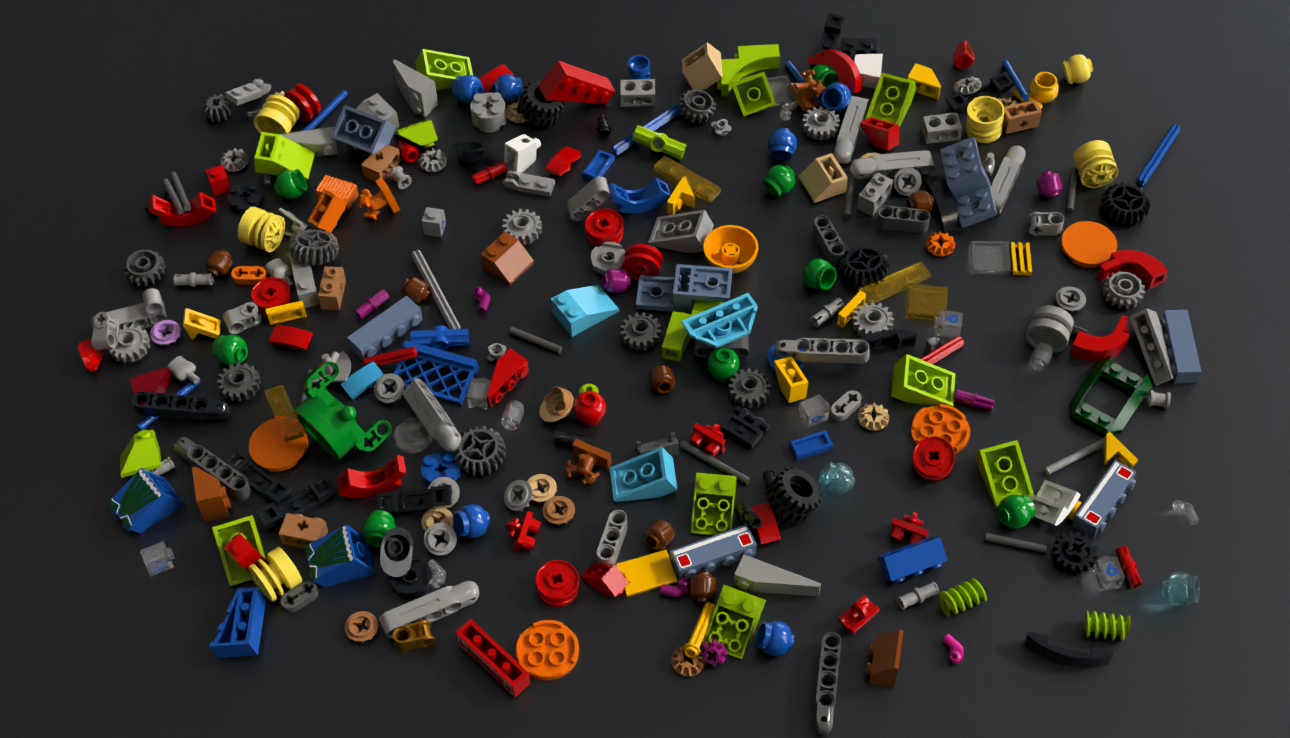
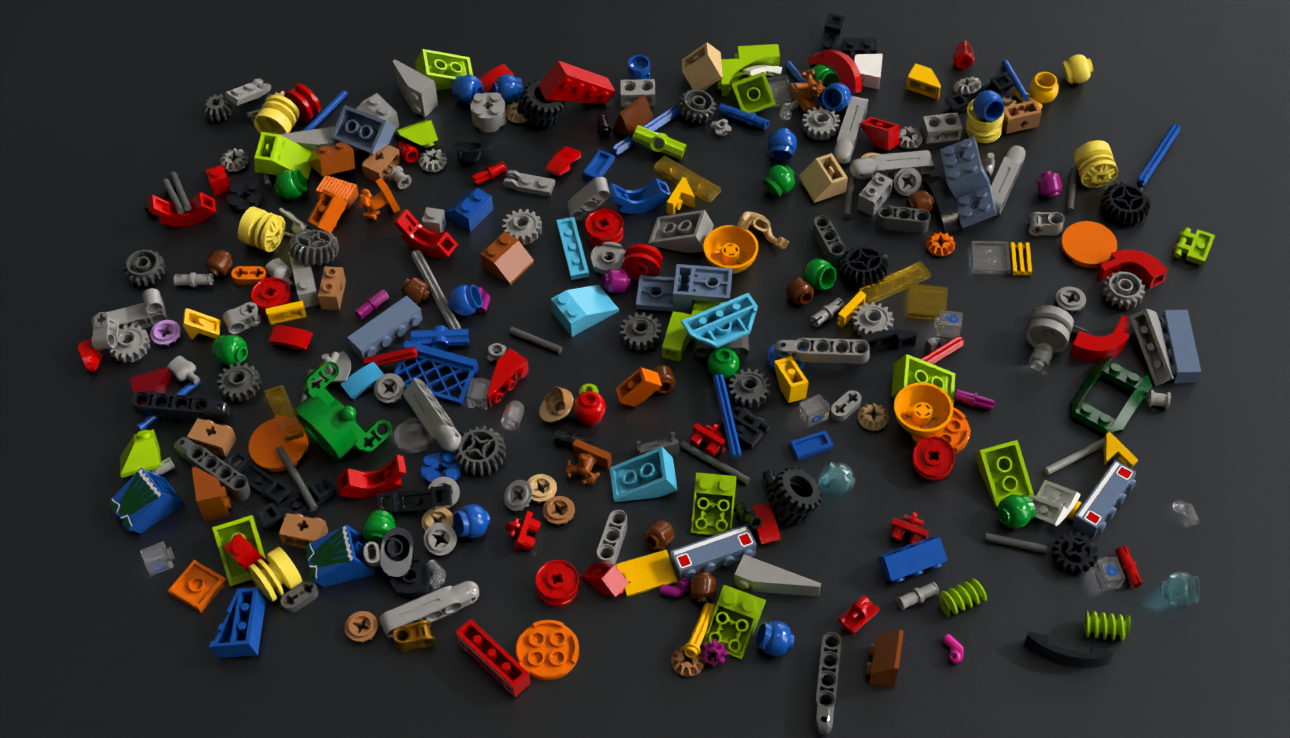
(197, 586): none -> orange tile
(213, 437): none -> medium nougat brick
(296, 478): none -> dark grey bar
(332, 159): none -> dark orange slope
(371, 554): none -> light grey piece
(428, 242): none -> red arch
(465, 300): none -> blue piece
(470, 209): none -> blue slope
(520, 153): white torso -> none
(572, 248): none -> medium azure plate
(633, 115): none -> reddish brown slope
(638, 387): none -> orange brick
(727, 417): none -> blue axle
(749, 118): none -> blue pin
(761, 223): none -> tan piece
(769, 70): none -> white slope
(800, 291): none -> reddish brown head
(891, 98): lime slope -> none
(906, 142): none -> light grey gear
(923, 409): none -> light orange piece
(988, 105): none -> blue piece
(1199, 248): none -> lime plate

